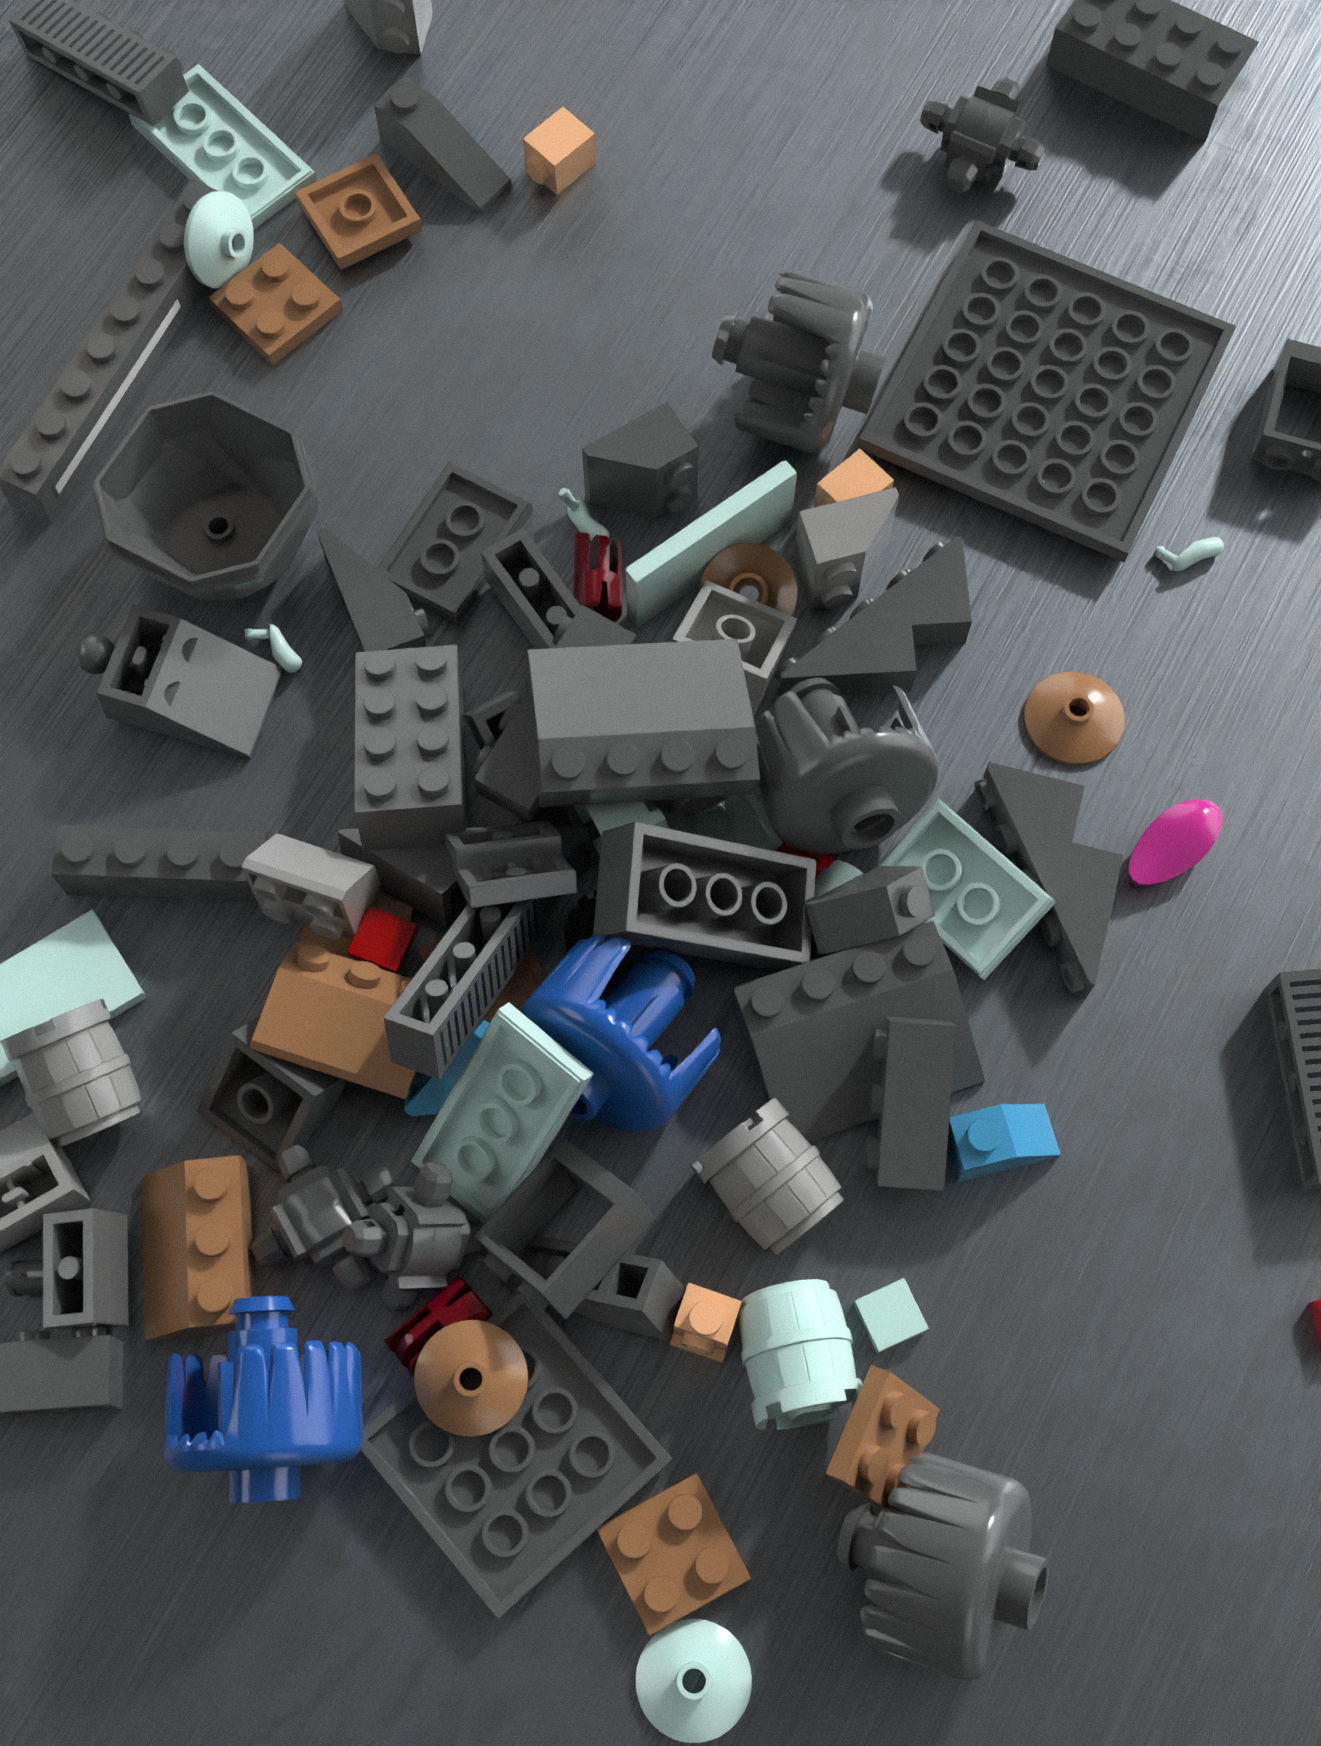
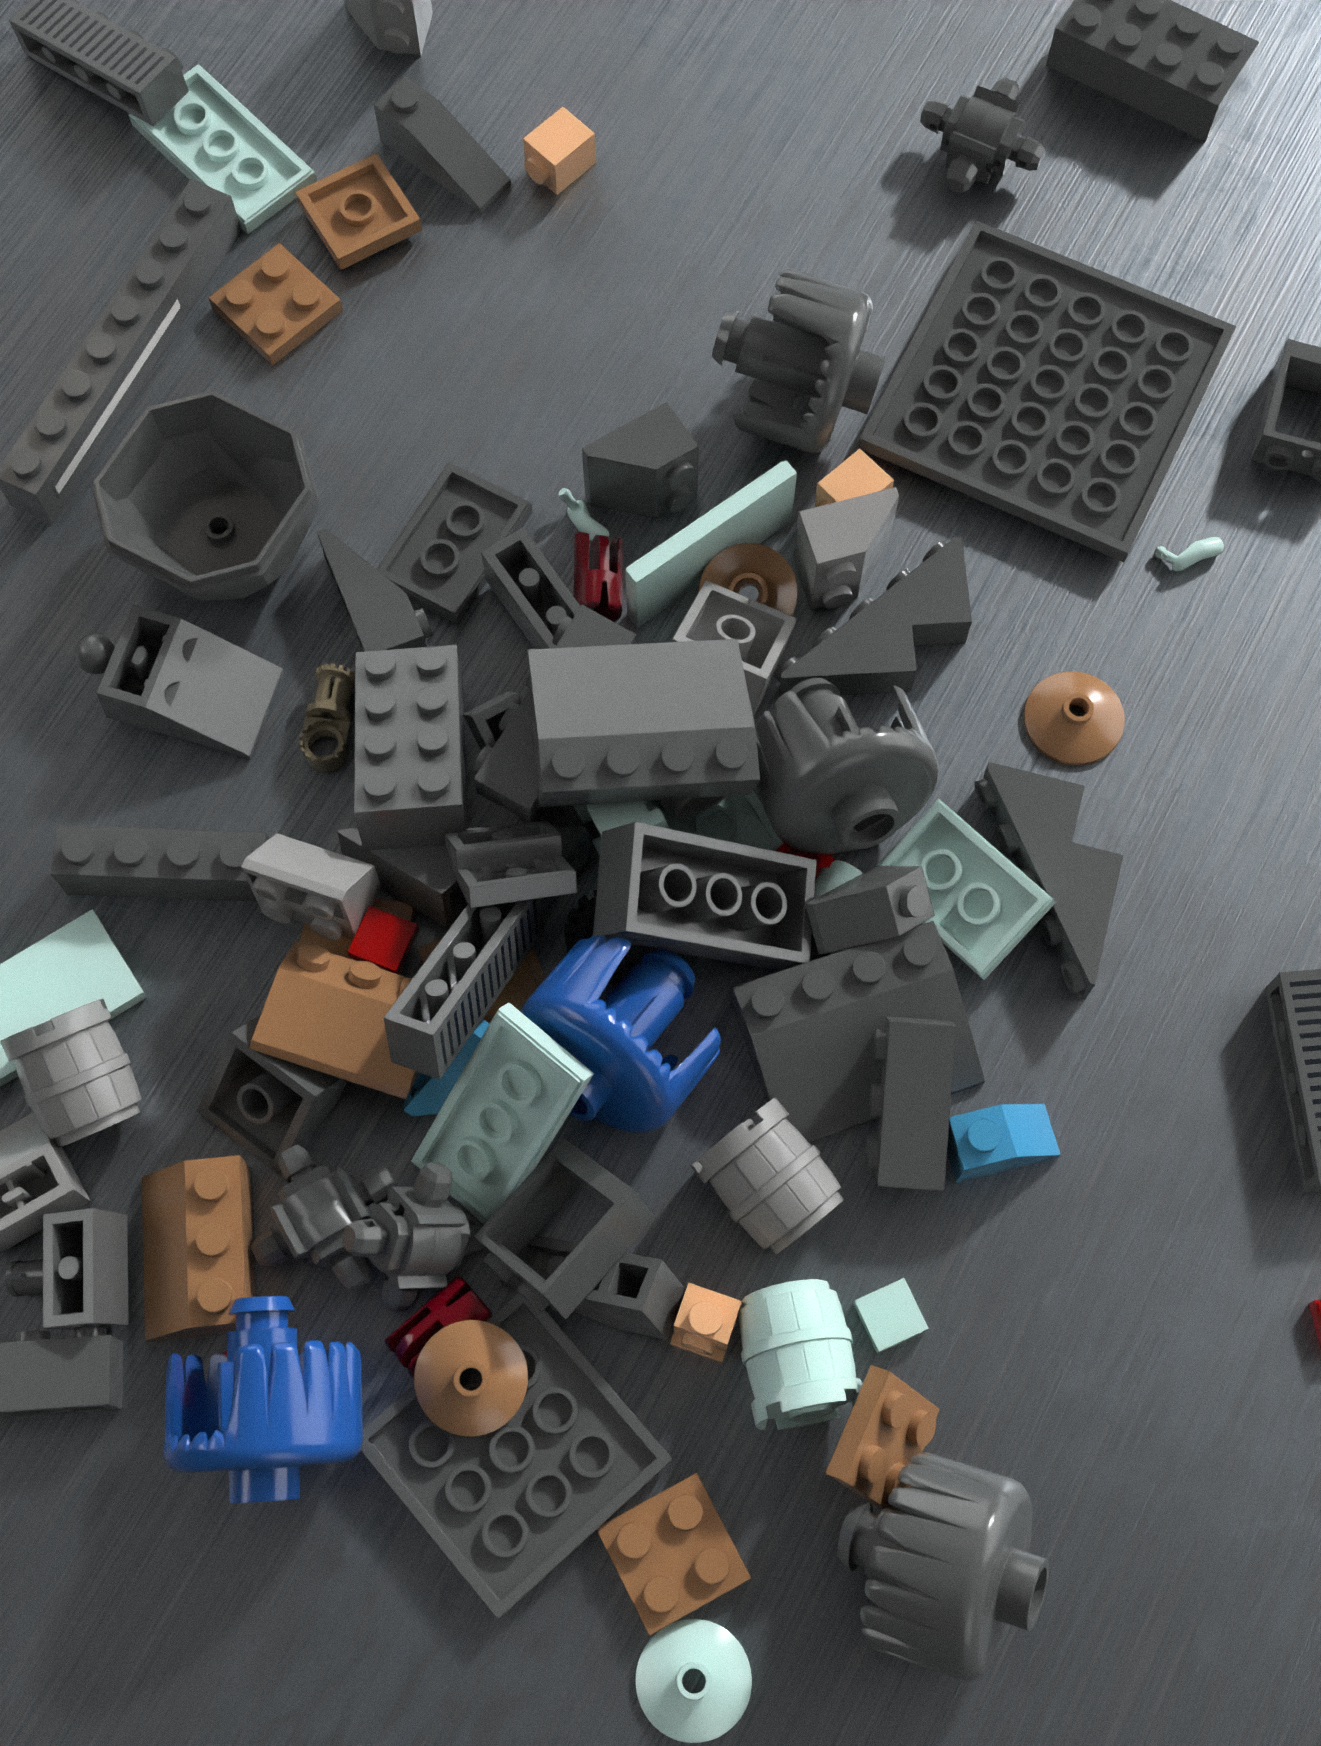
(218, 238): light aqua dish -> none
(280, 648): light aqua piece -> none
(329, 716): none -> dark tan connector
(1175, 842): dark pink arm -> none

